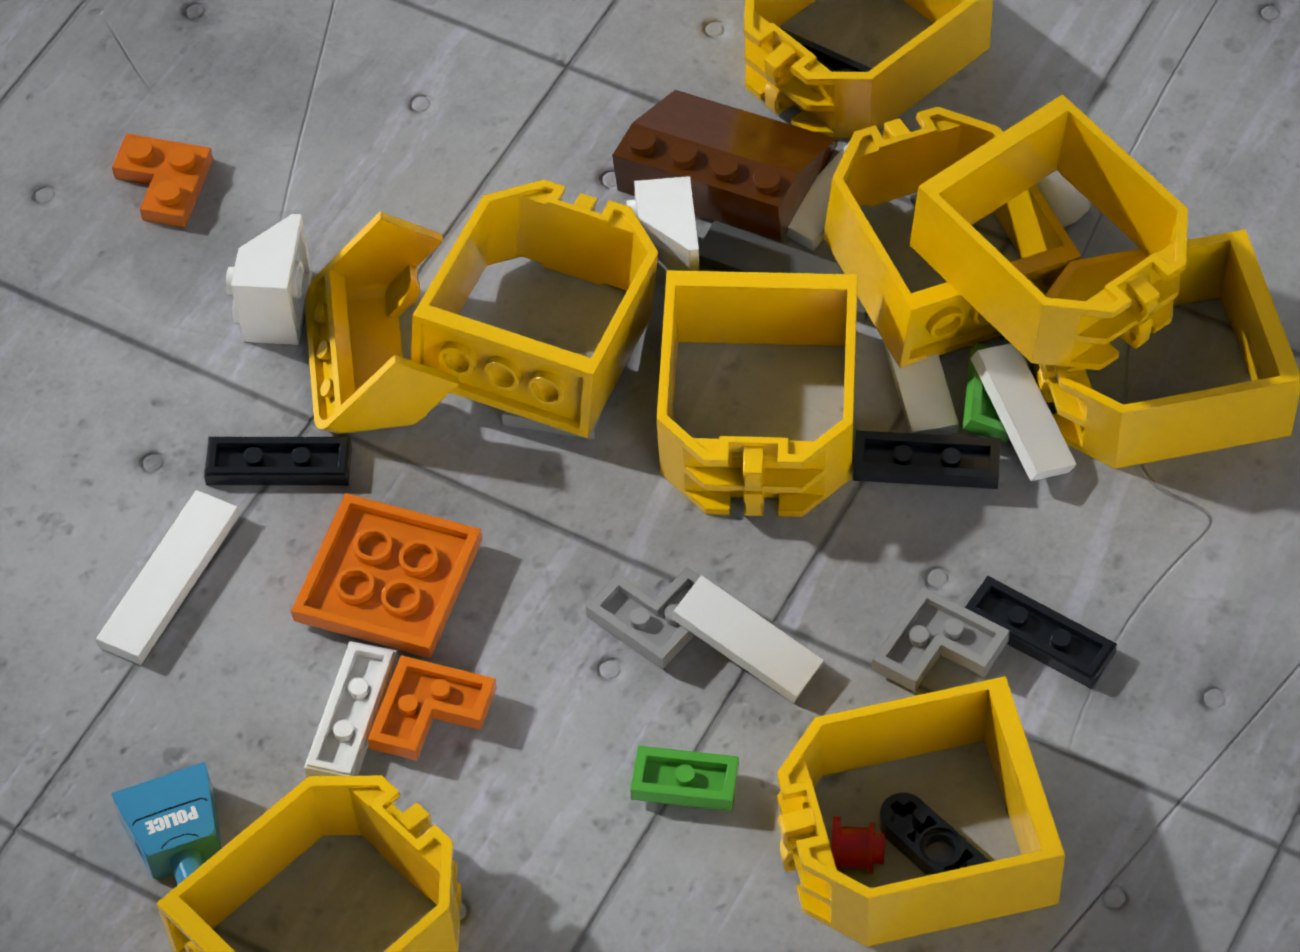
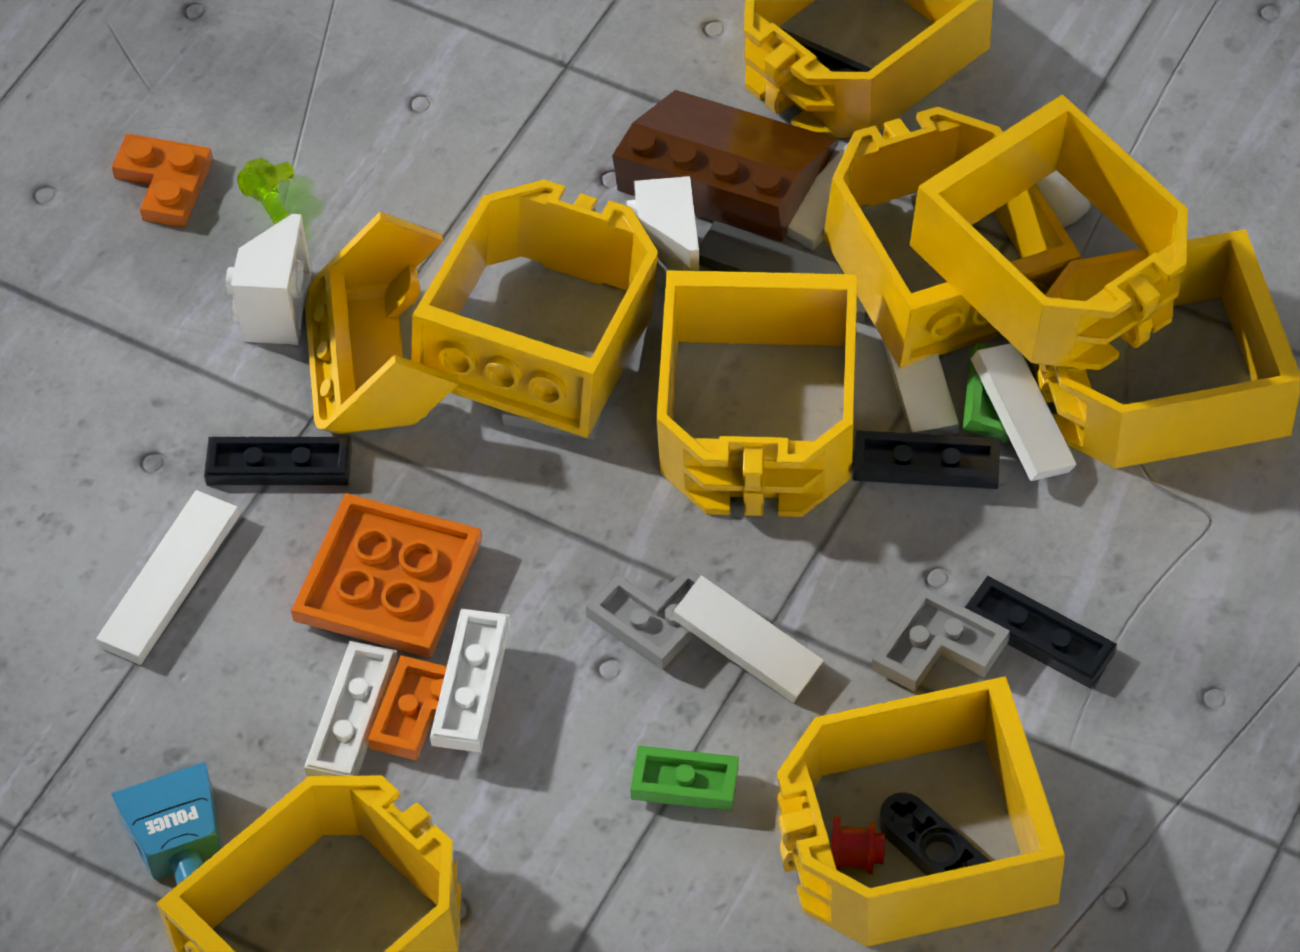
(261, 182): none -> clear neon green piece
(470, 680): none -> white tile

